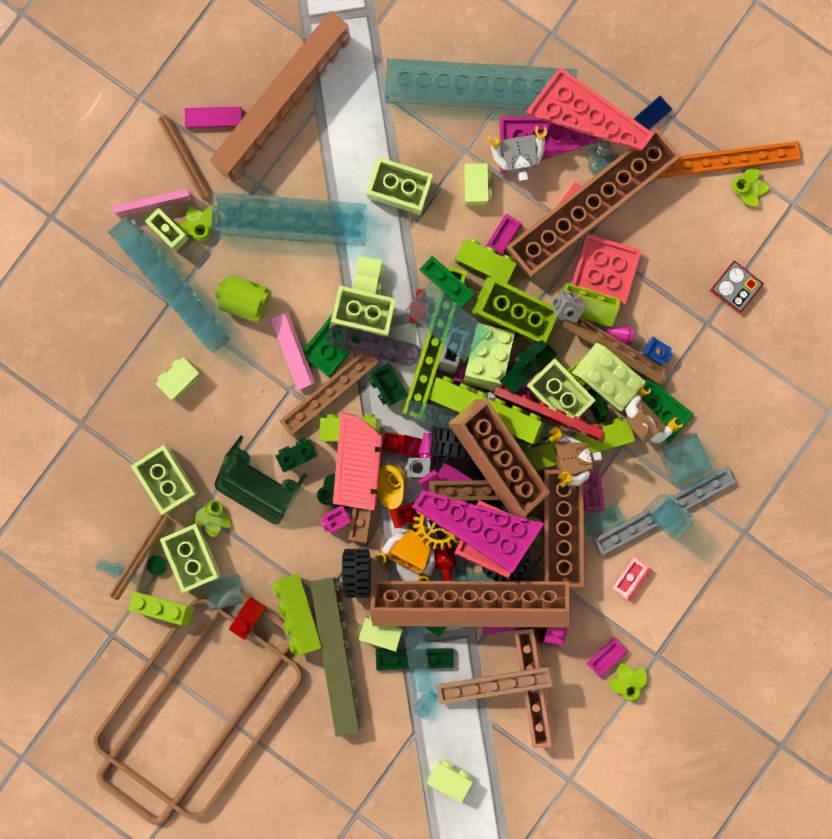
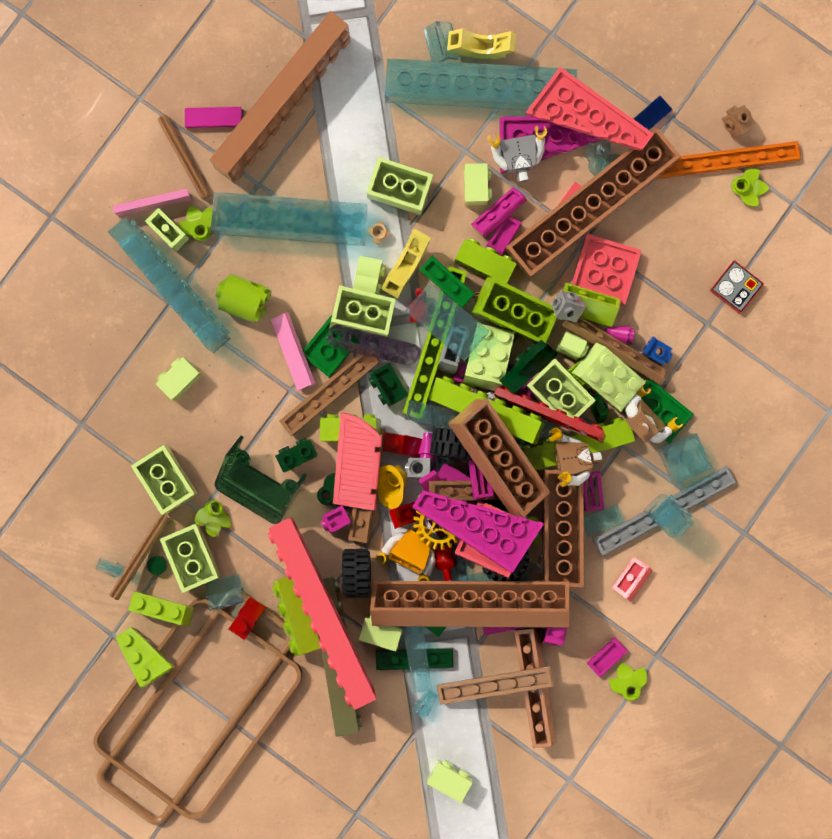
(142, 658): none -> lime wing
(323, 613): none -> coral brick
(379, 226): none -> light nougat plate
(406, 264): none -> light yellow arch
(437, 41): none -> clear light blue panel
(481, 46): none -> light yellow arch
(481, 483): none -> dark pink tile
(499, 212): none -> dark pink tile
(572, 346): none -> yellowish green brick
(738, 120): none -> medium nougat brick

